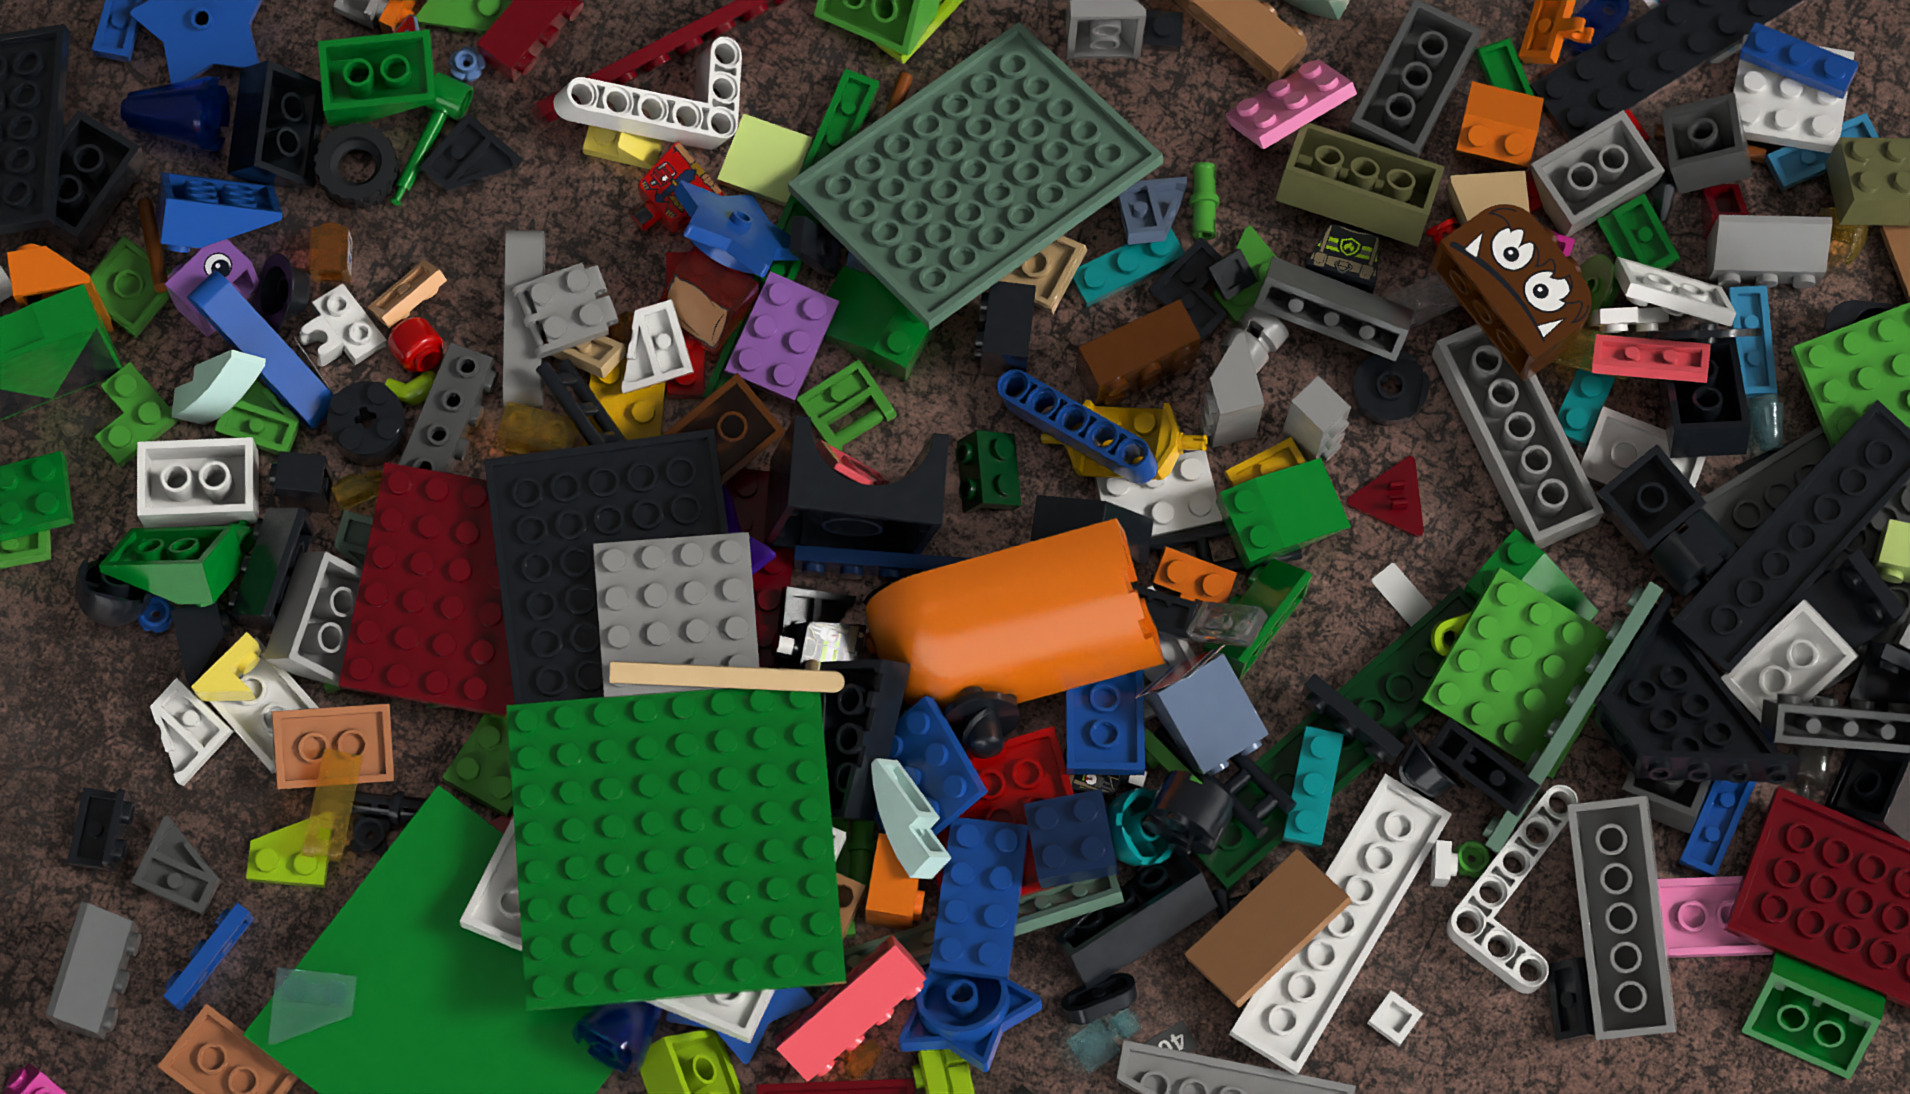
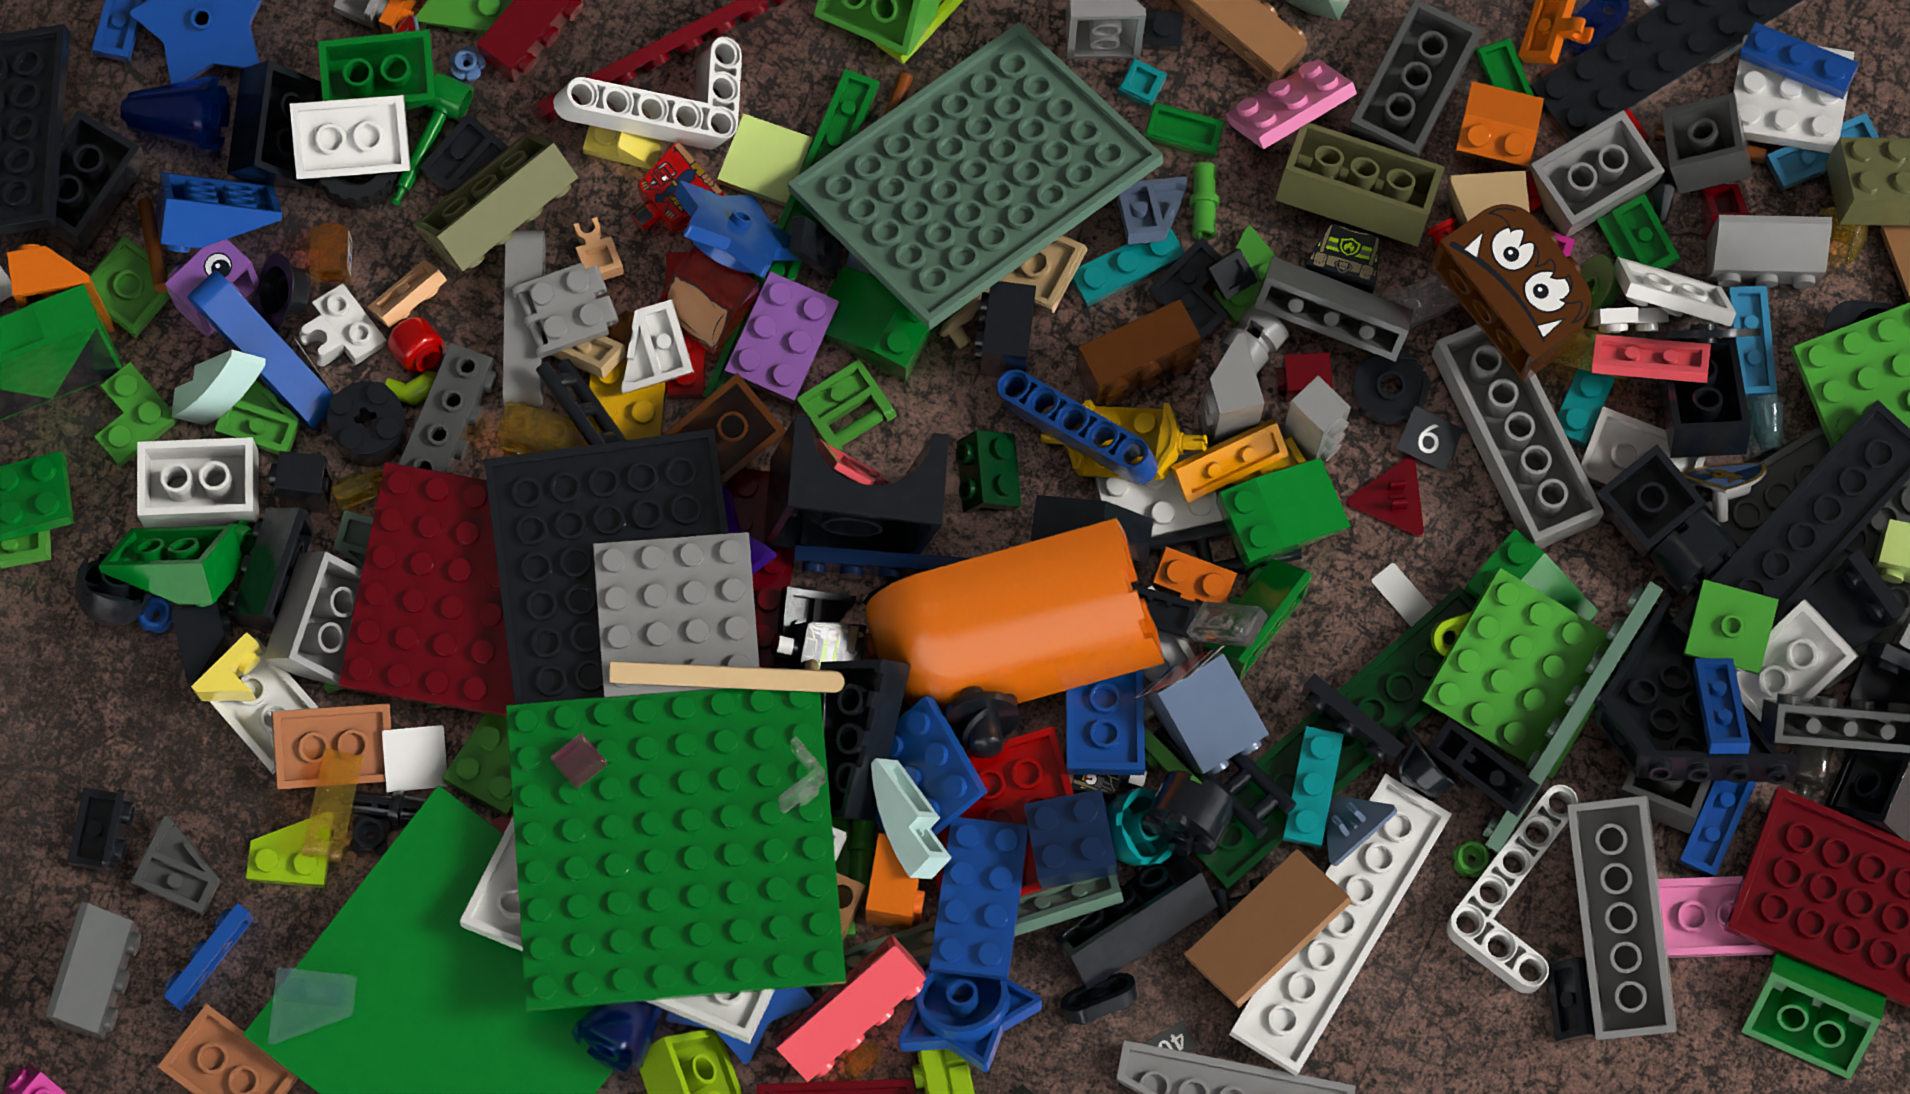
(188, 729): white wing -> none
(350, 137): none -> white plate
(414, 758): none -> white sticker
(496, 201): none -> olive brick
(579, 761): none -> clear pink tile
(598, 251): none -> light nougat plate
(807, 787): none -> clear bracket
(954, 325): none -> tan bar
(1095, 1044): clear light blue plate -> none
(1142, 83): none -> teal tile
(1184, 130): none -> green tile
(1229, 460): none -> light orange plate
(1300, 370): none -> dark red brick
(1352, 823): none -> sand blue piece
(1395, 1018): white plate -> none
(1430, 438): none -> black sticker
(1443, 863): white plate -> none
(1721, 706): none -> blue plate
(1726, 482): none -> shield
(1731, 625): none -> bright green plate

